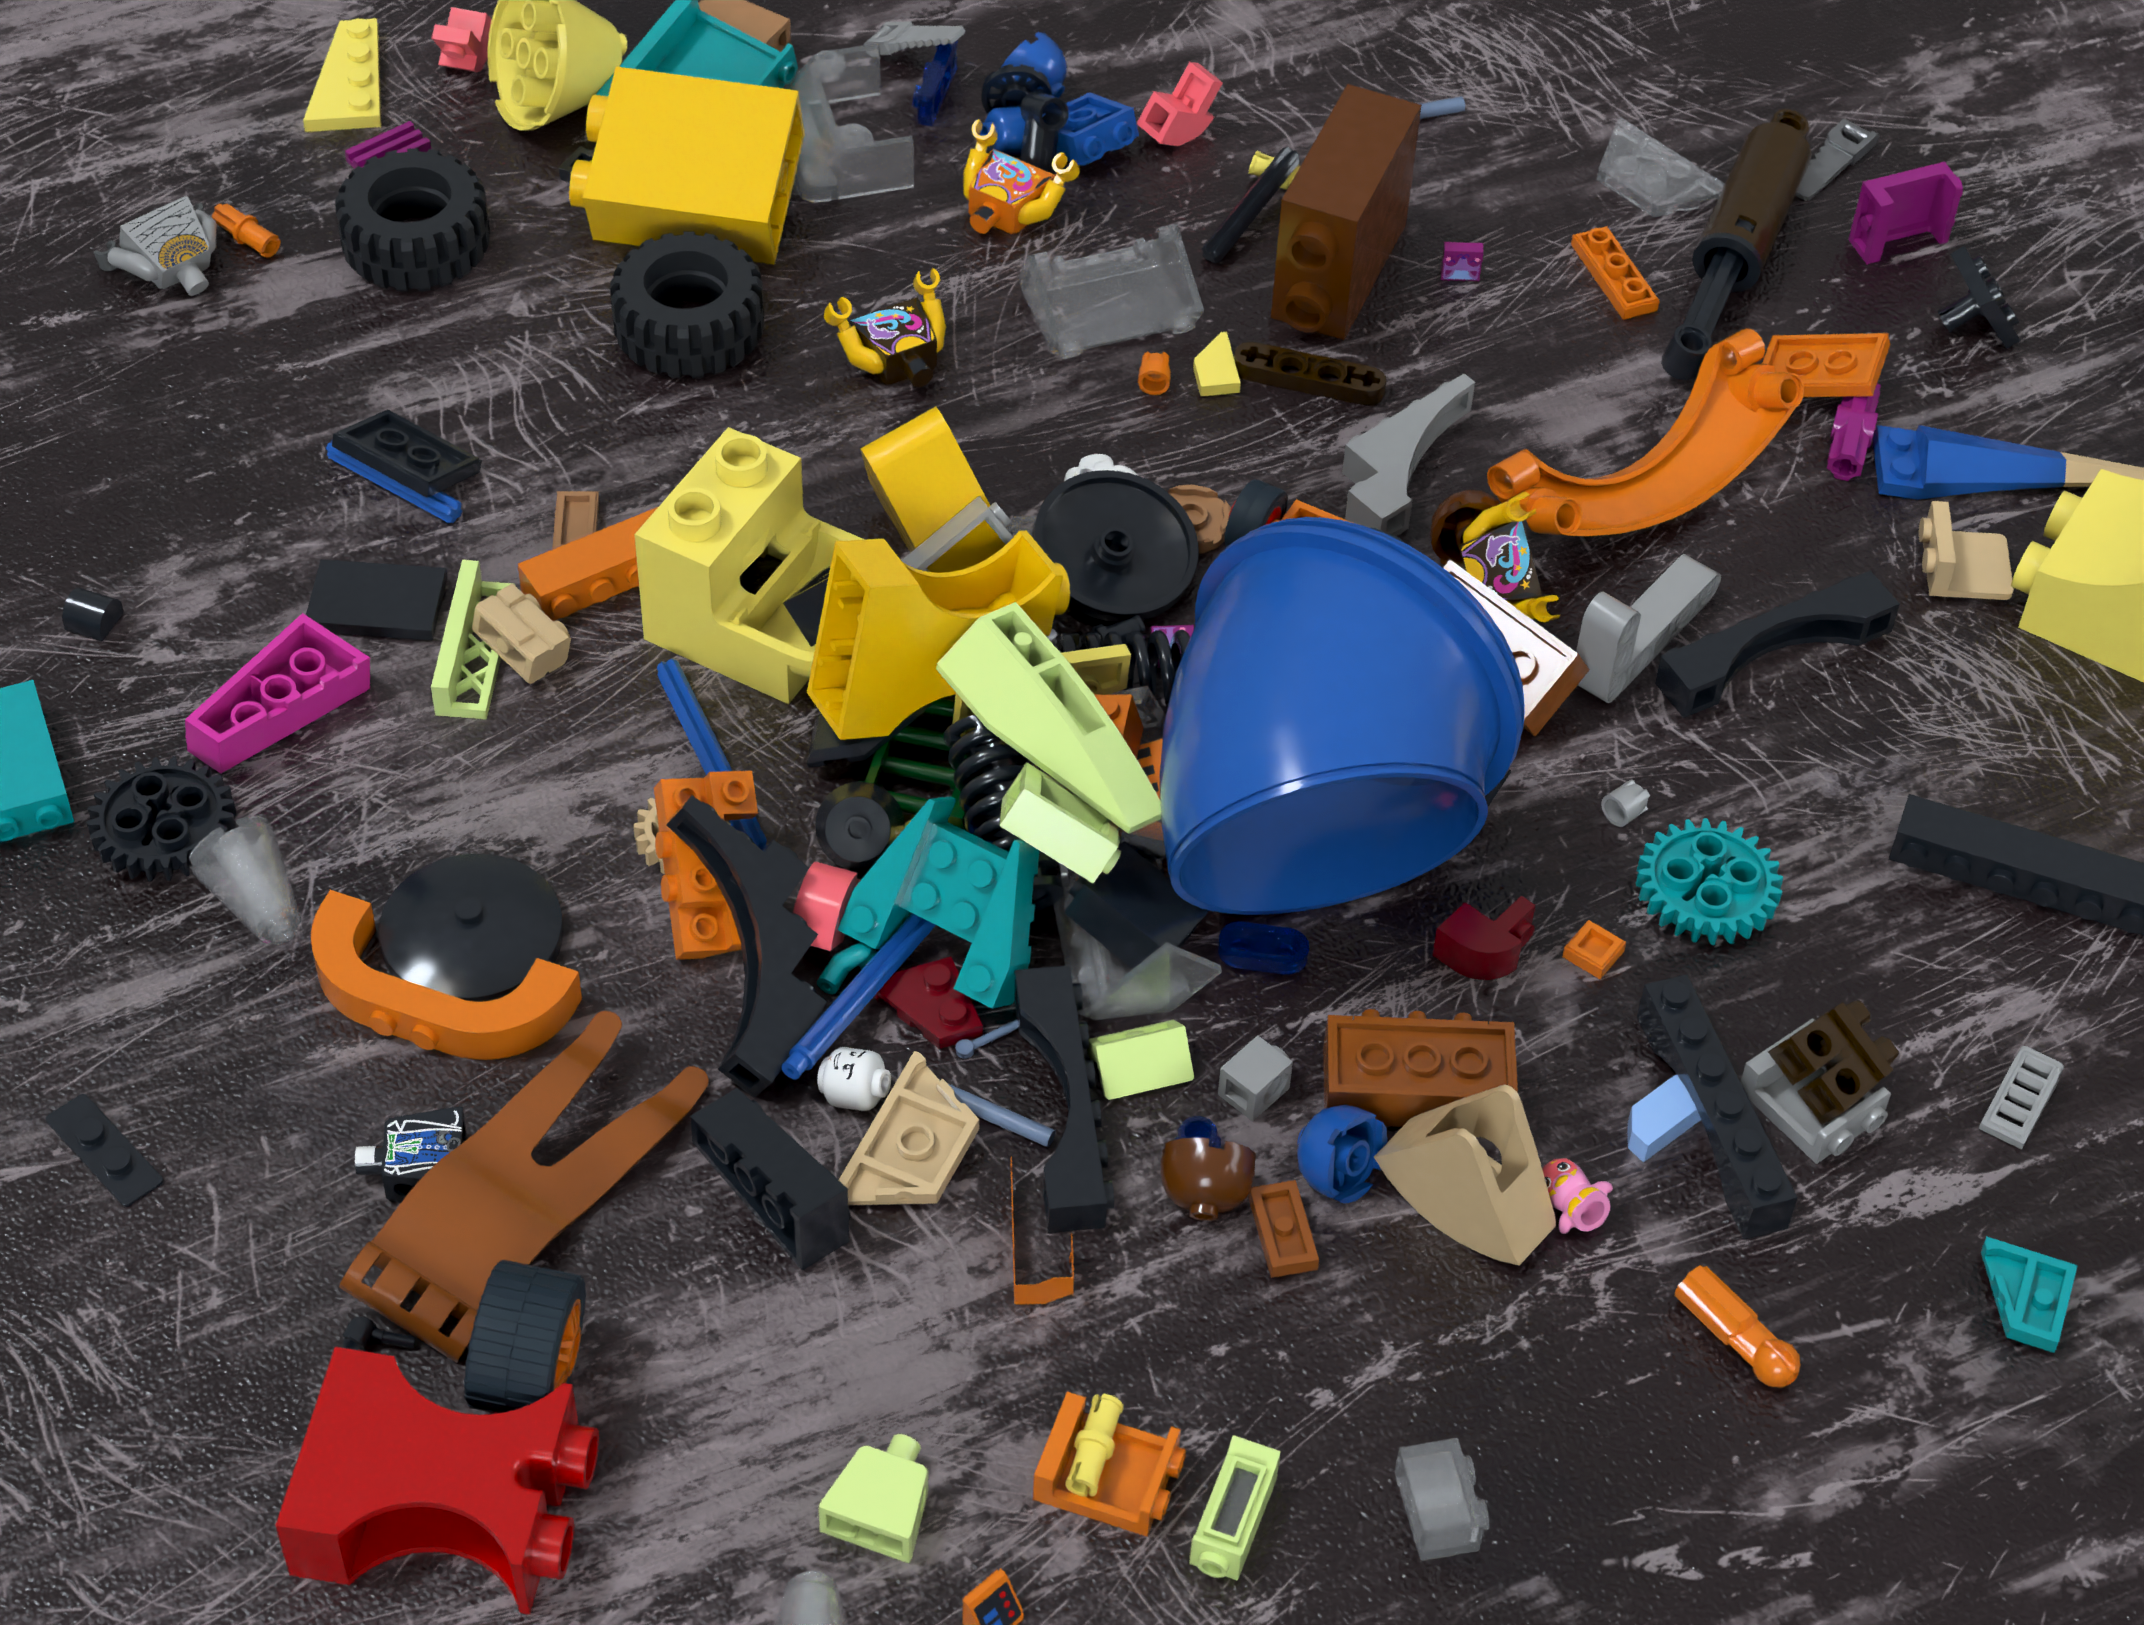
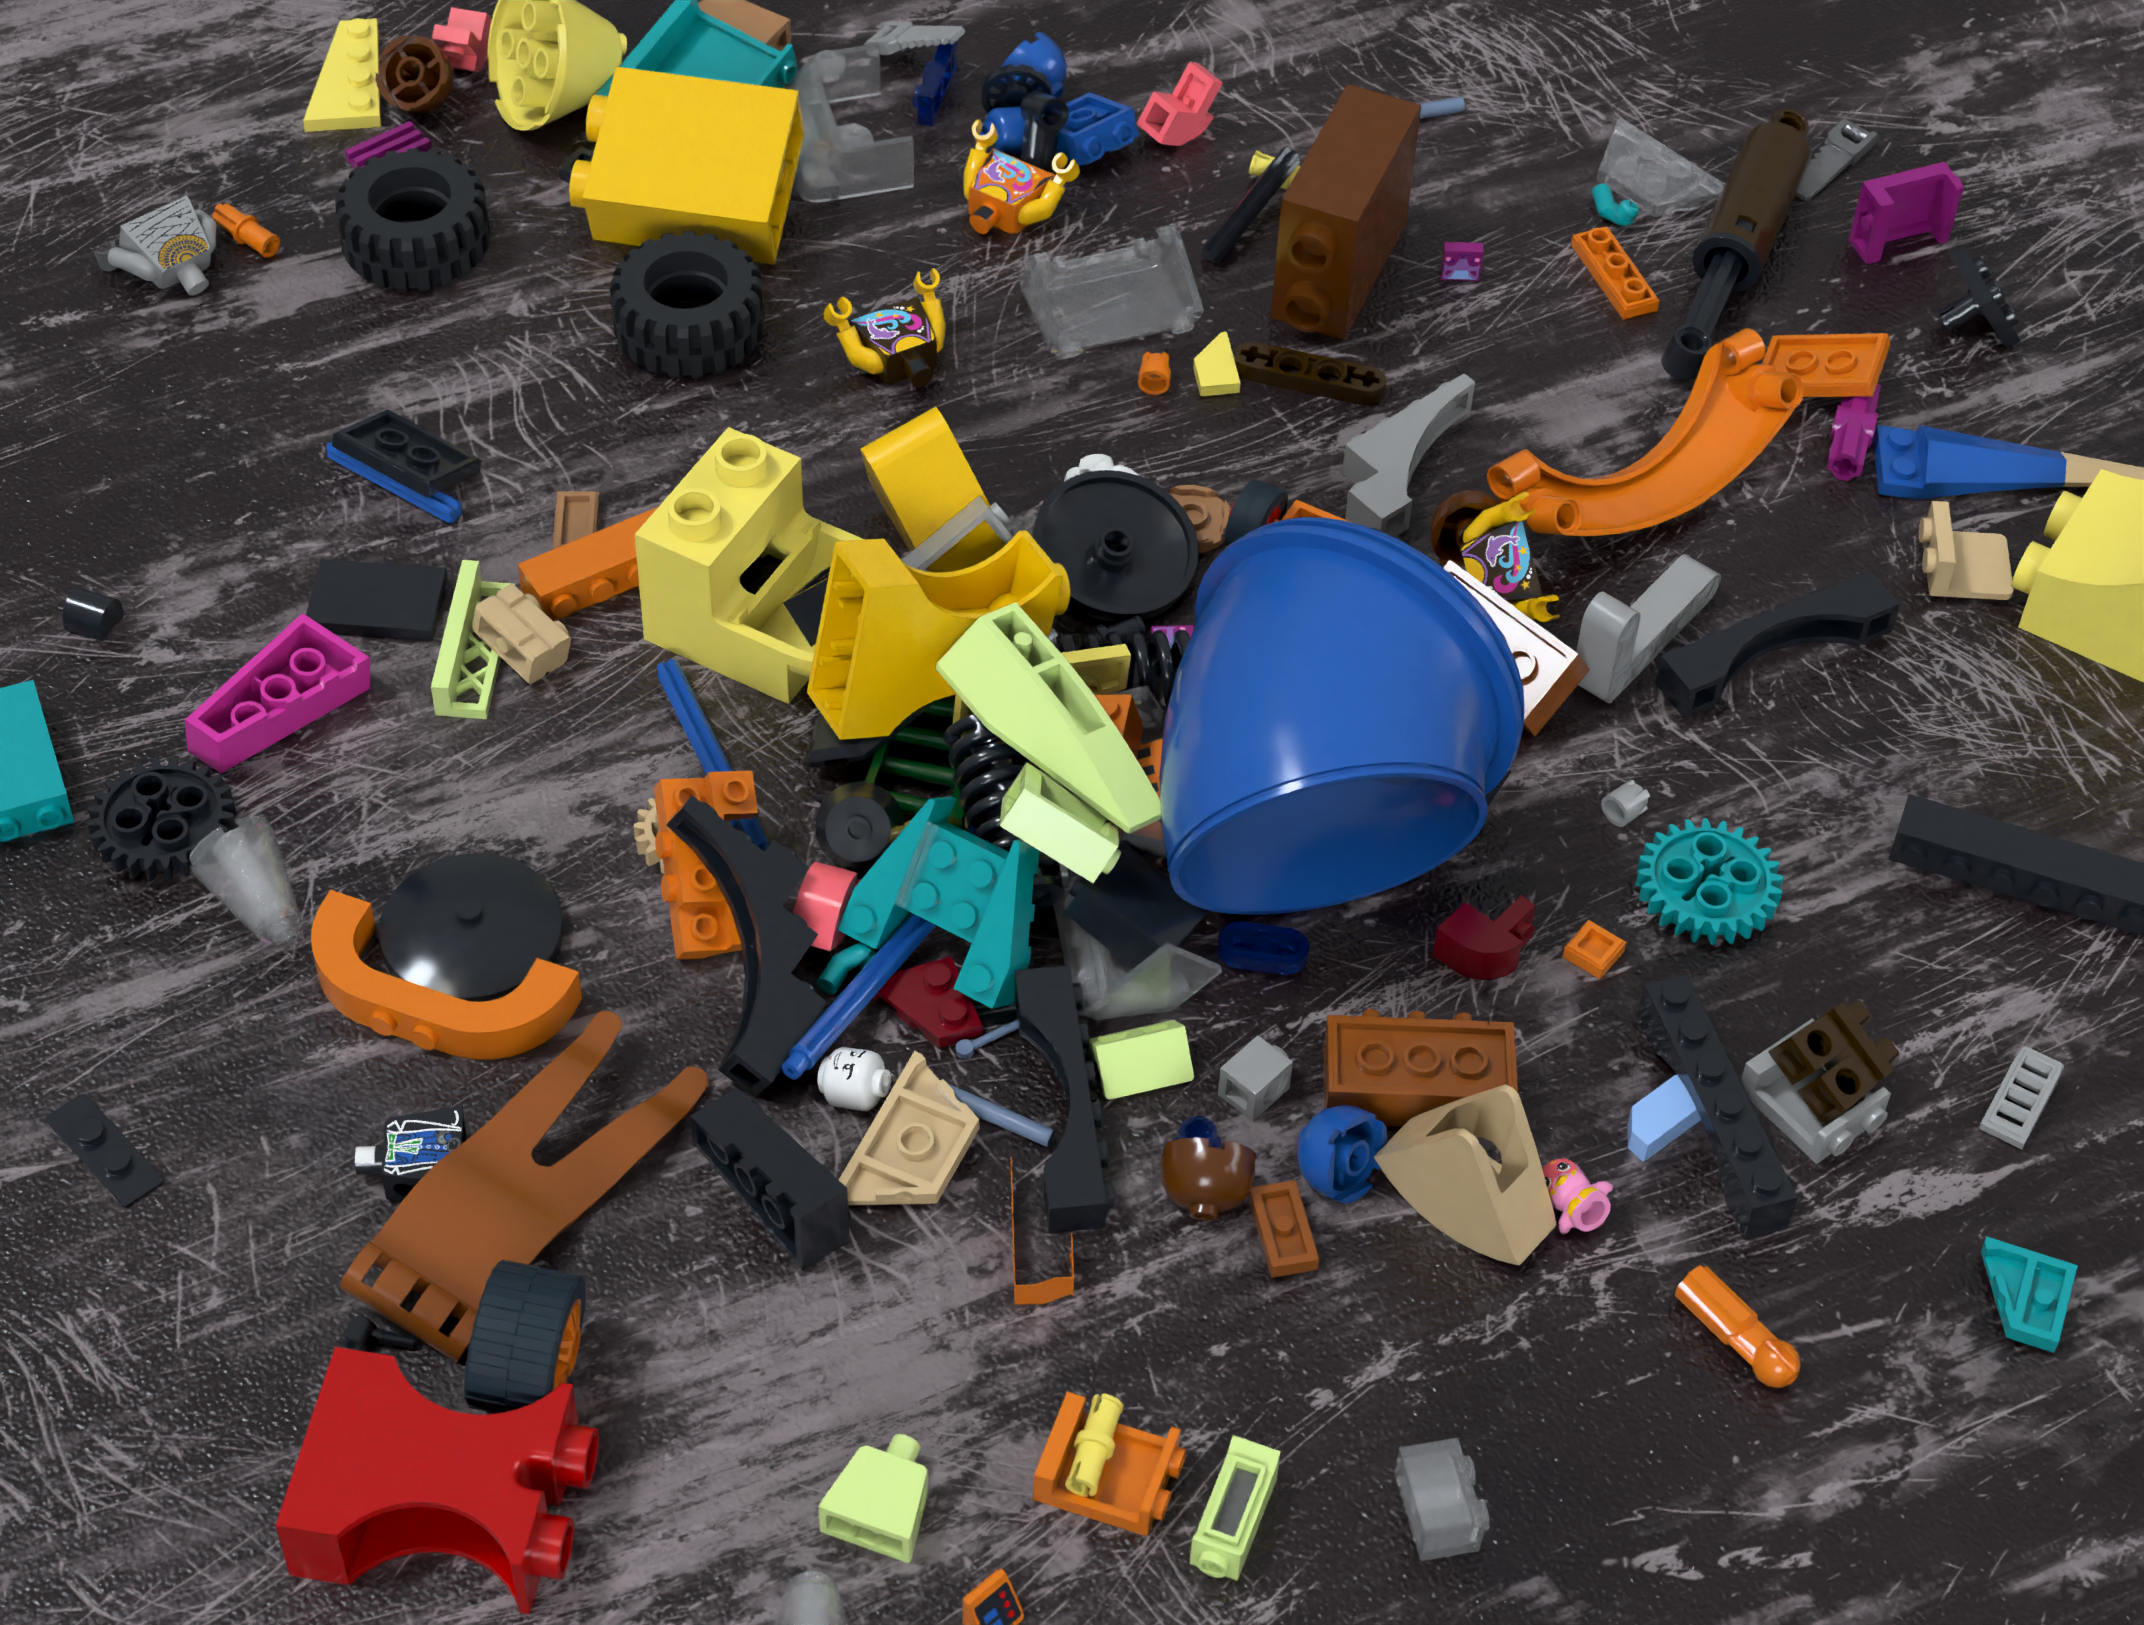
(414, 74): none -> reddish brown cylinder
(1608, 209): none -> teal arm

